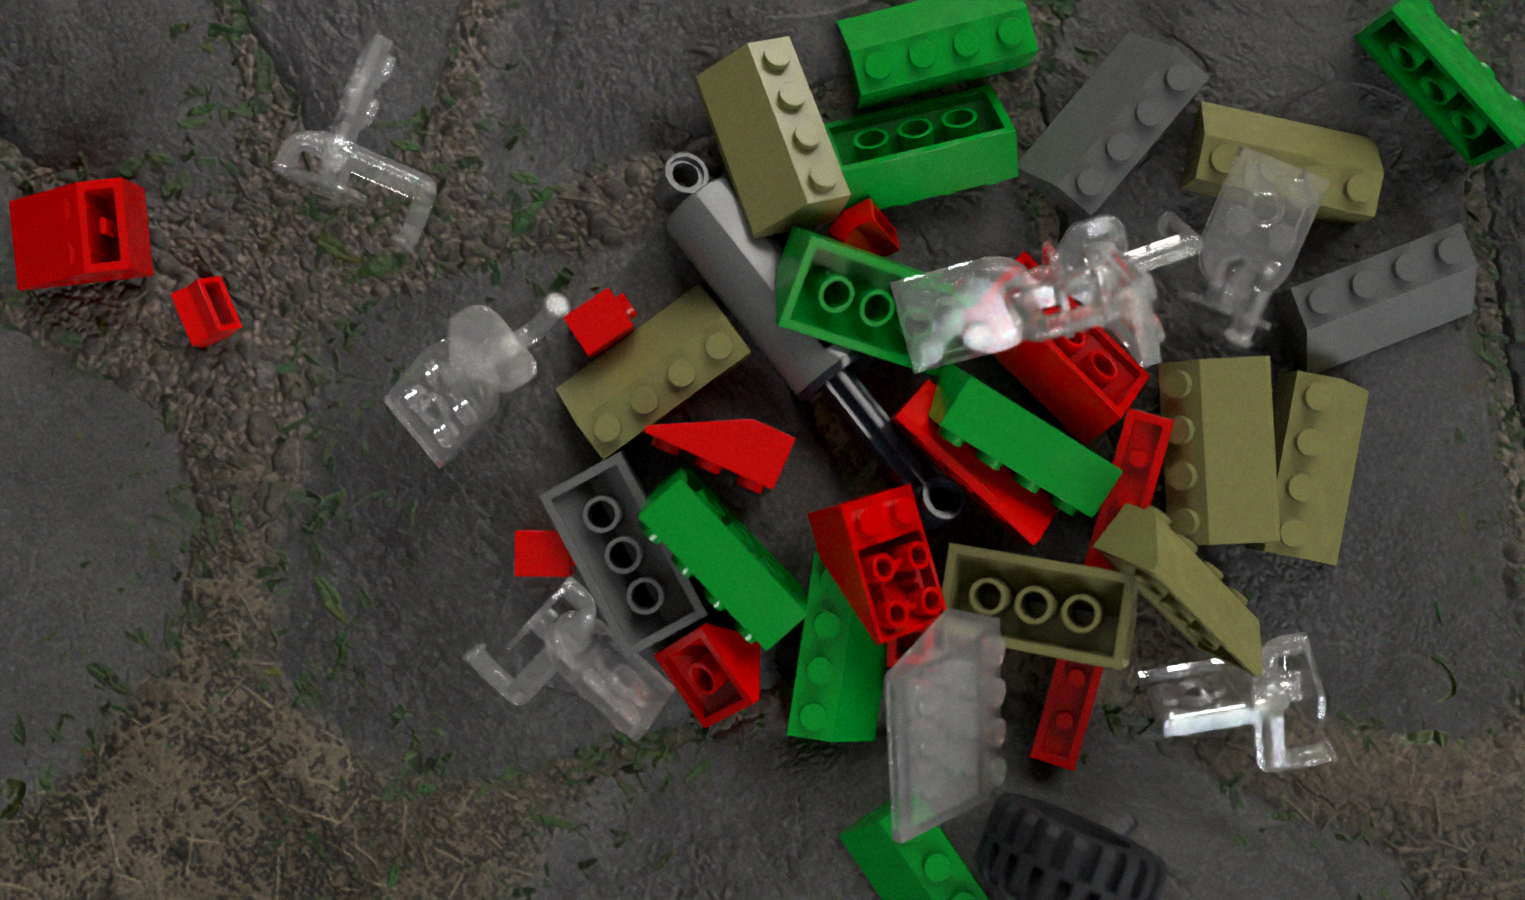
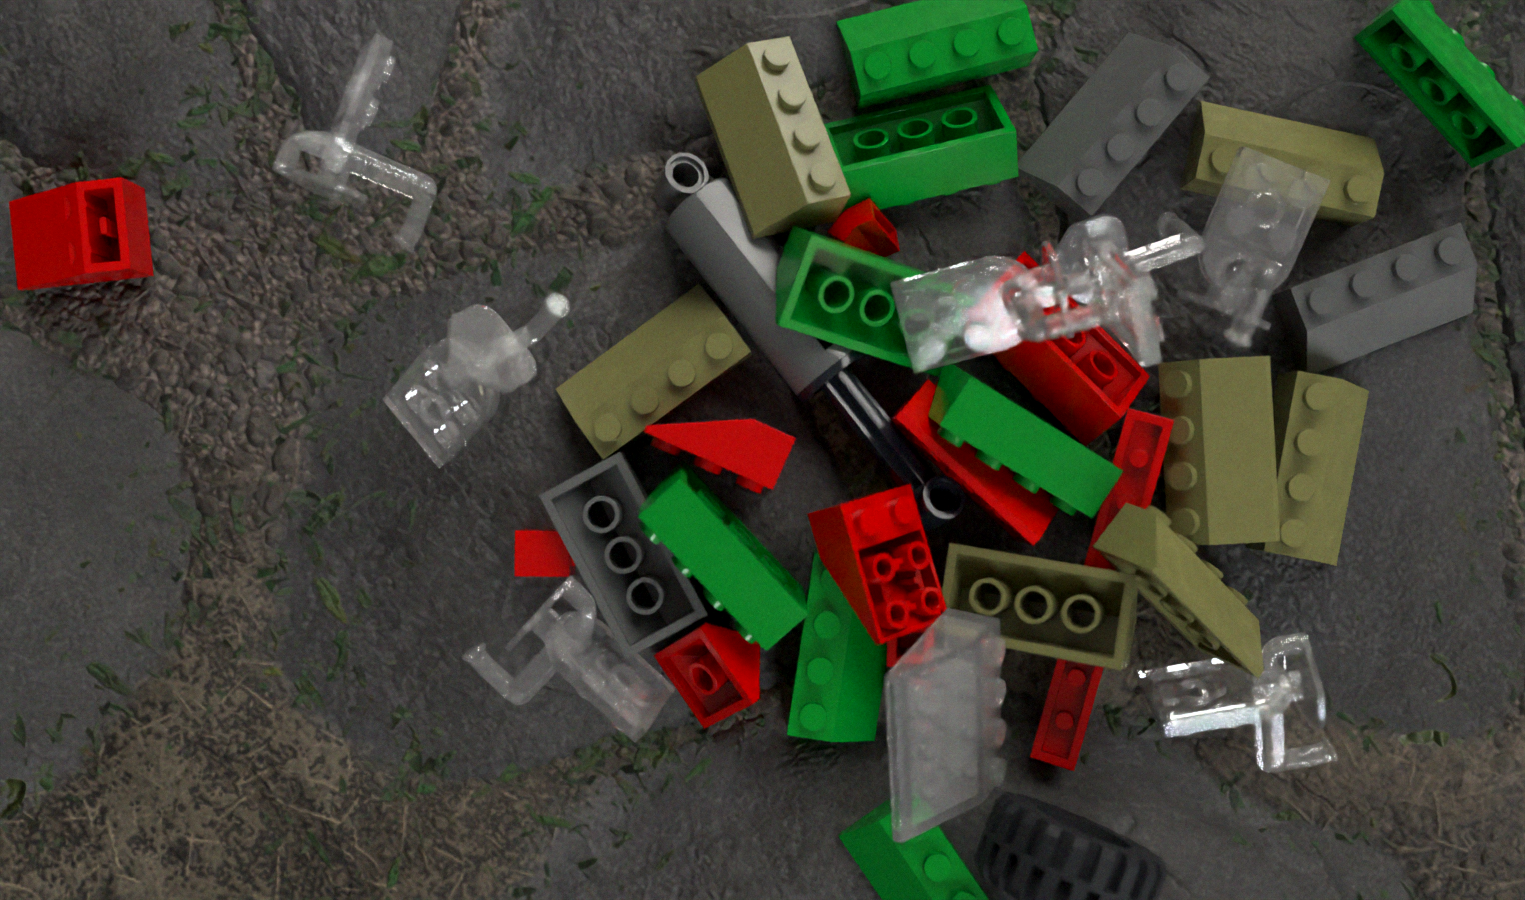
(206, 311): red piece -> none
(602, 322): red brick -> none

